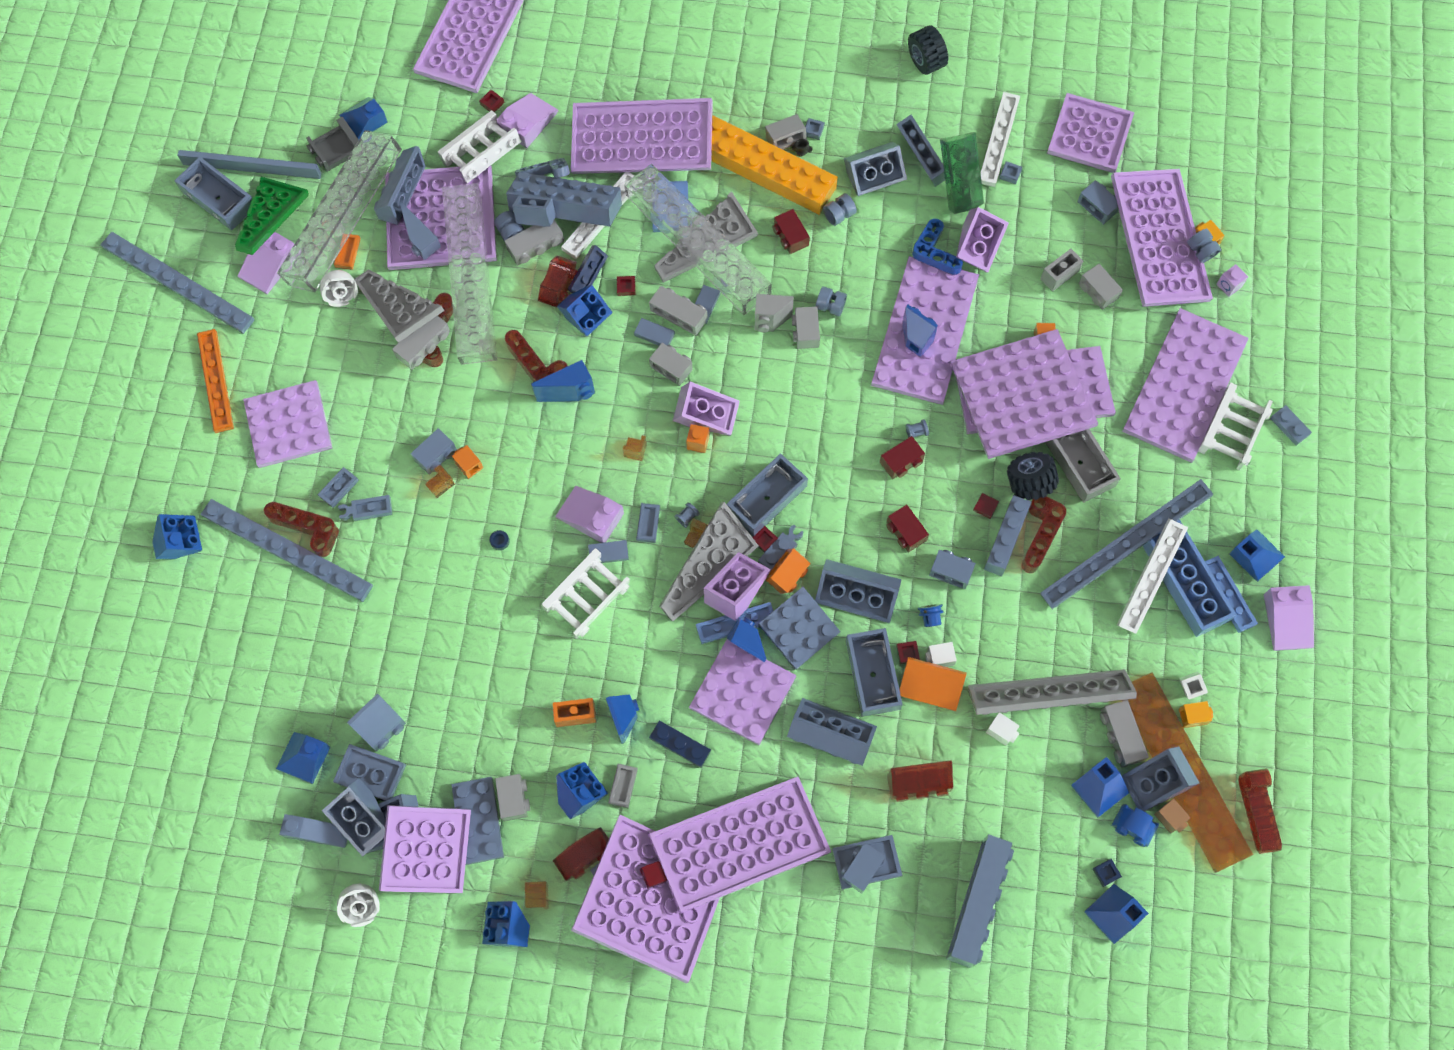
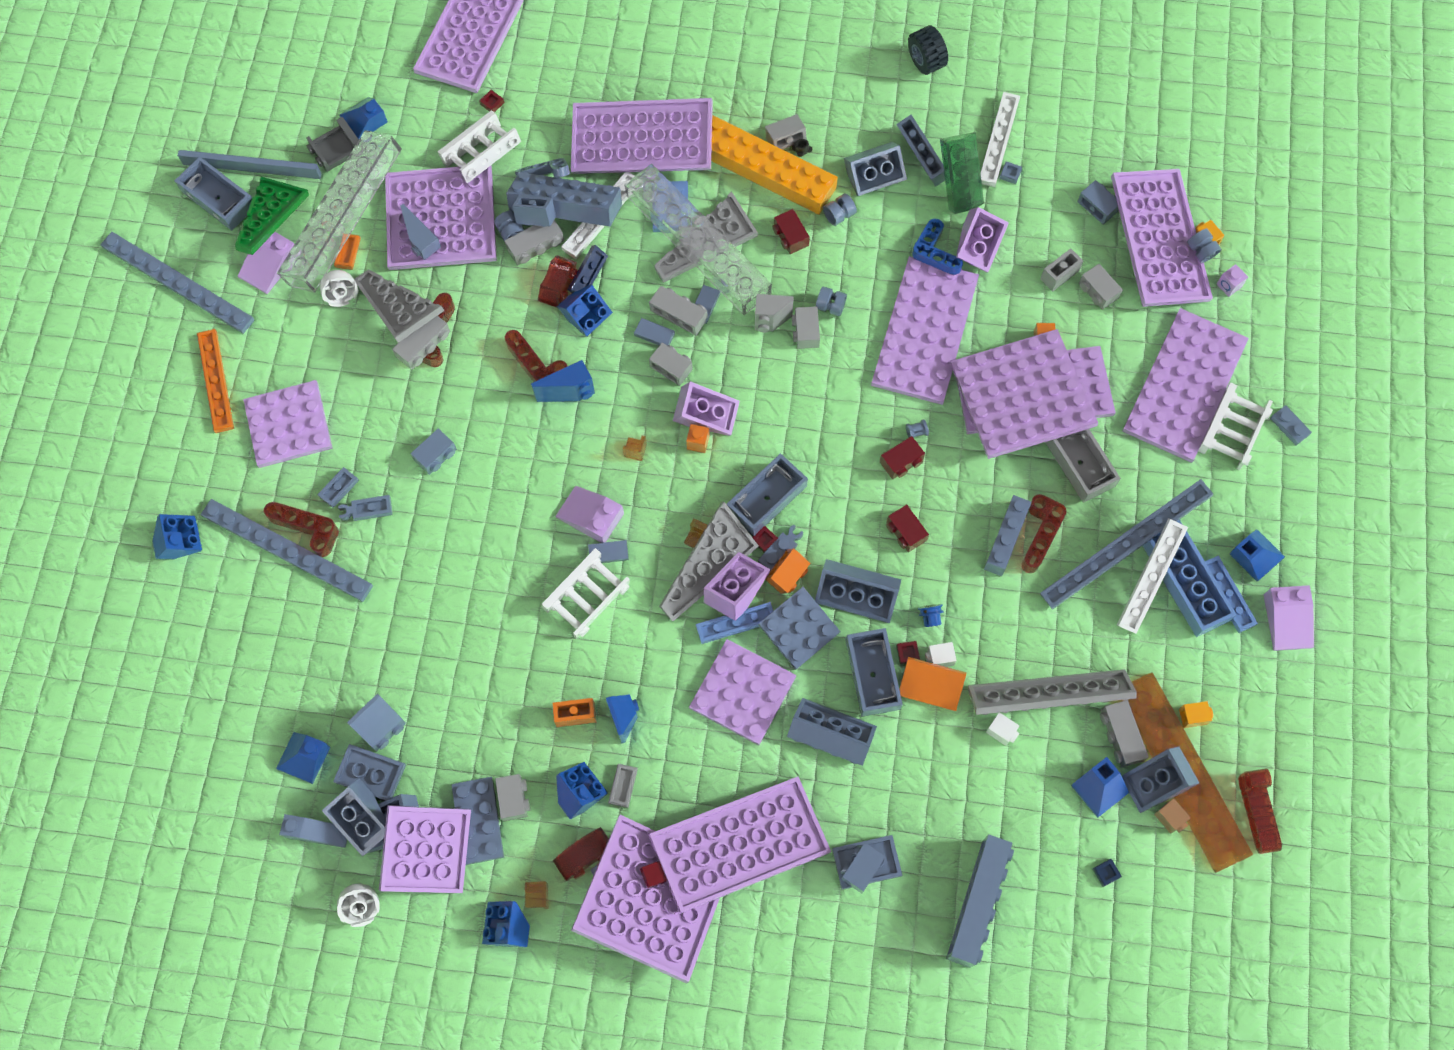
(400, 185): sand blue slope -> none
(440, 483): clear orange panel -> none
(467, 461): orange brick -> none
(469, 274): clear brick -> none
(499, 540): dark blue tile -> none
(528, 117): lavender slope -> none
(626, 285): dark red tile -> none
(648, 523): sand blue tile -> none
(680, 744): dark blue plate -> none
(687, 514): sand blue bush -> none
(747, 638): blue slope -> none
(814, 128): sand blue tile -> none
(918, 330): slope -> none
(921, 780): clear red slope -> none
(952, 569): sand blue brick -> none
(986, 505): dark red tile -> none
(1032, 475): black wheel -> none
(1090, 133): lavender plate -> none
(1116, 913): blue slope -> none
(1135, 823): blue cylinder -> none
(1193, 685): white brick -> none

